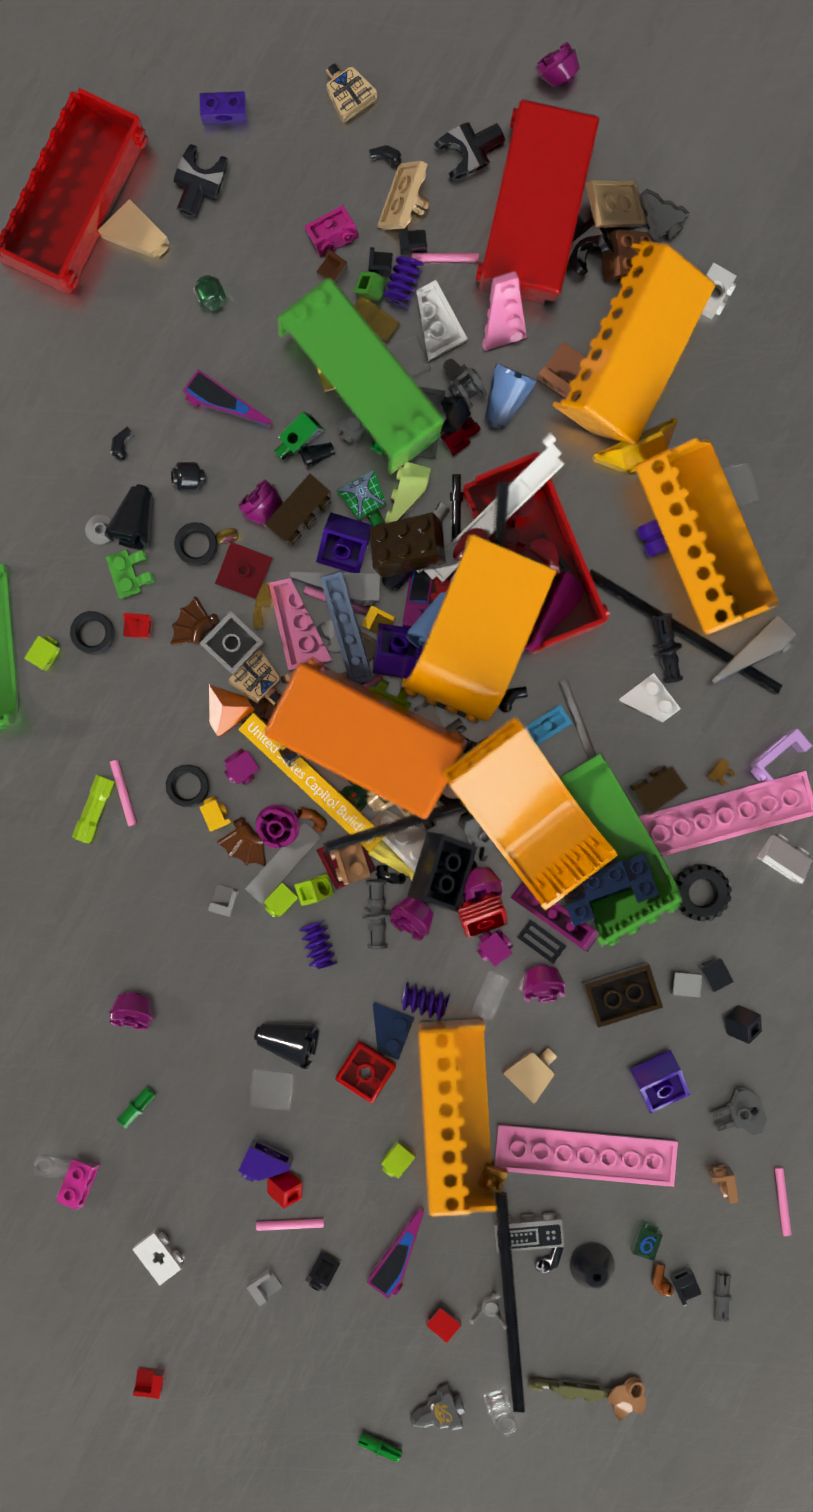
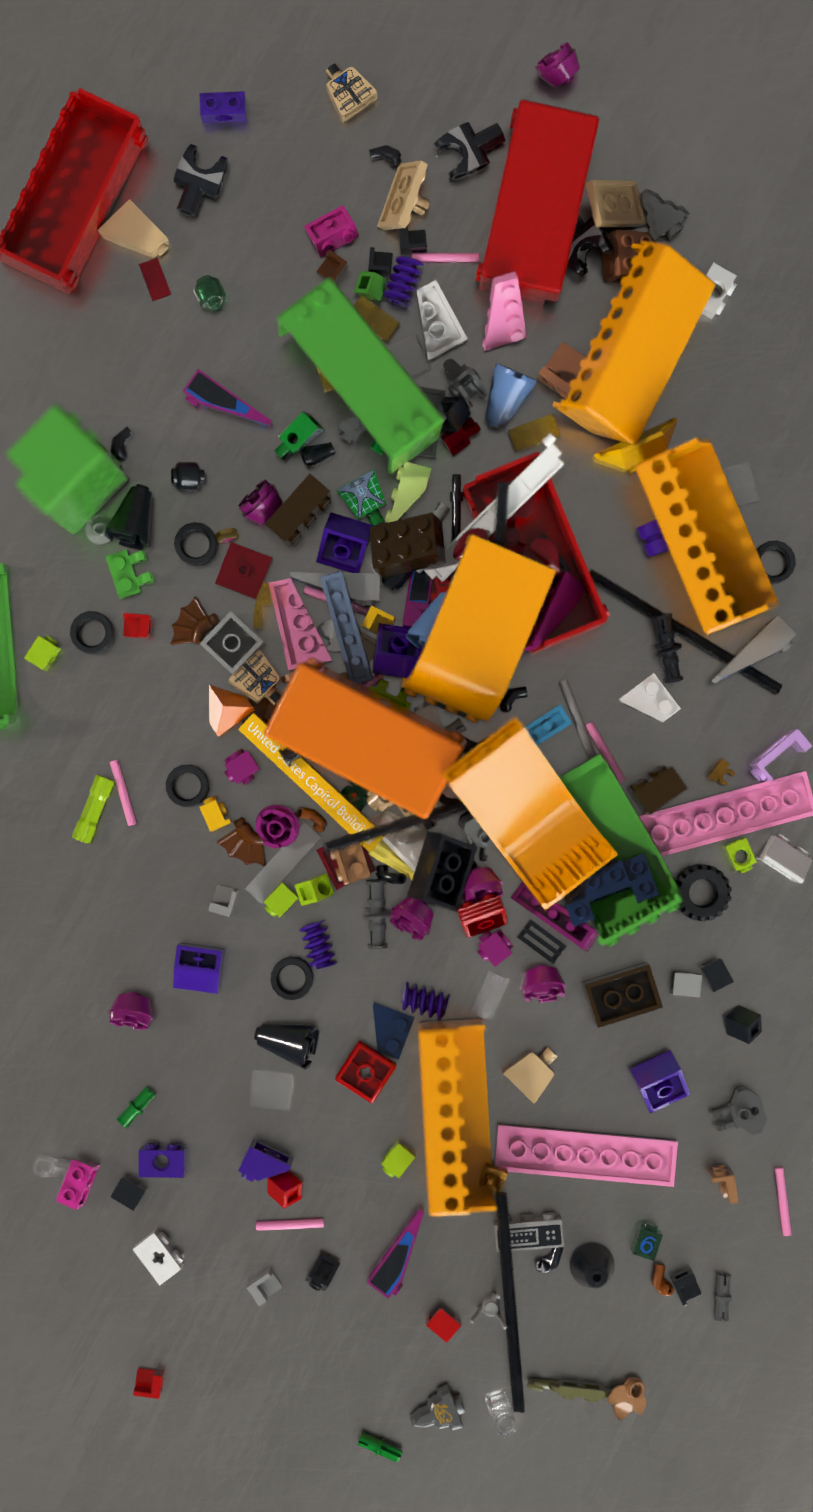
(66, 469): none -> bright green container
(128, 1193): none -> black panel
(151, 1168): none -> dark purple brick
(154, 279): none -> dark red sticker
(198, 968): none -> dark purple slope
(292, 995): none -> black tyre
(533, 432): none -> clear yellow slope
(601, 745): none -> bright pink bar
(731, 850): none -> lime brick
(789, 555): none -> black tyre

